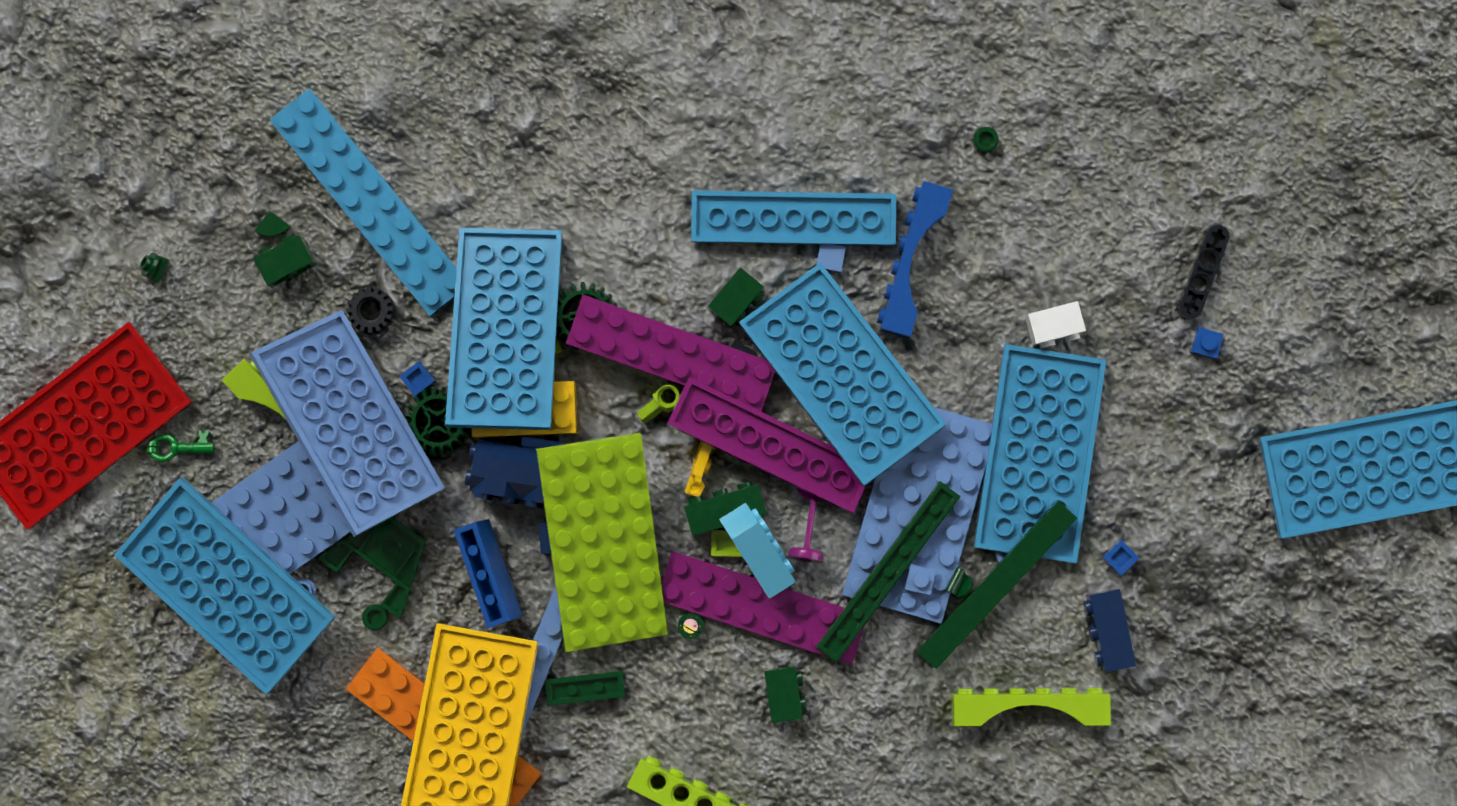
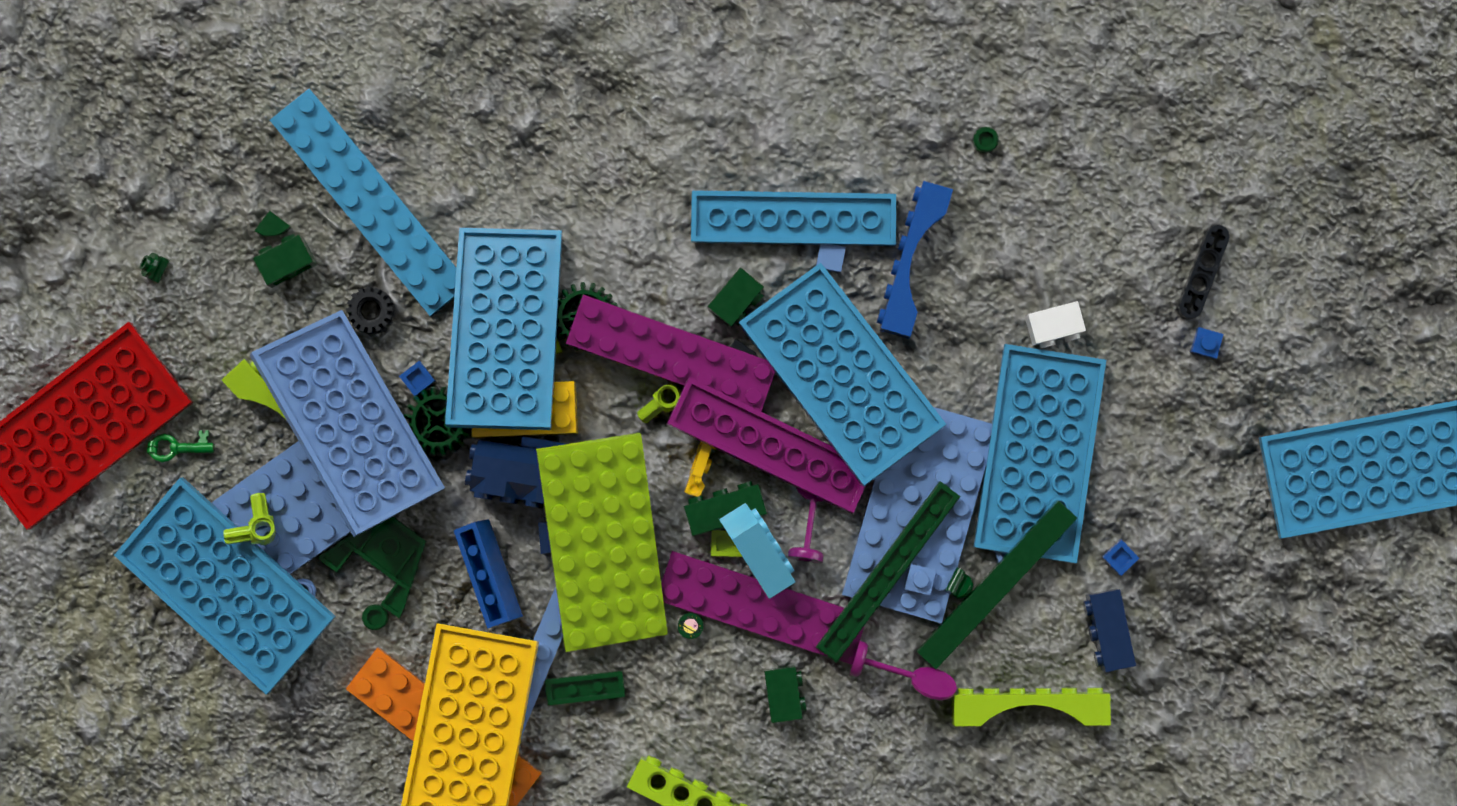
(260, 518): none -> lime axle
(926, 680): none -> magenta piece

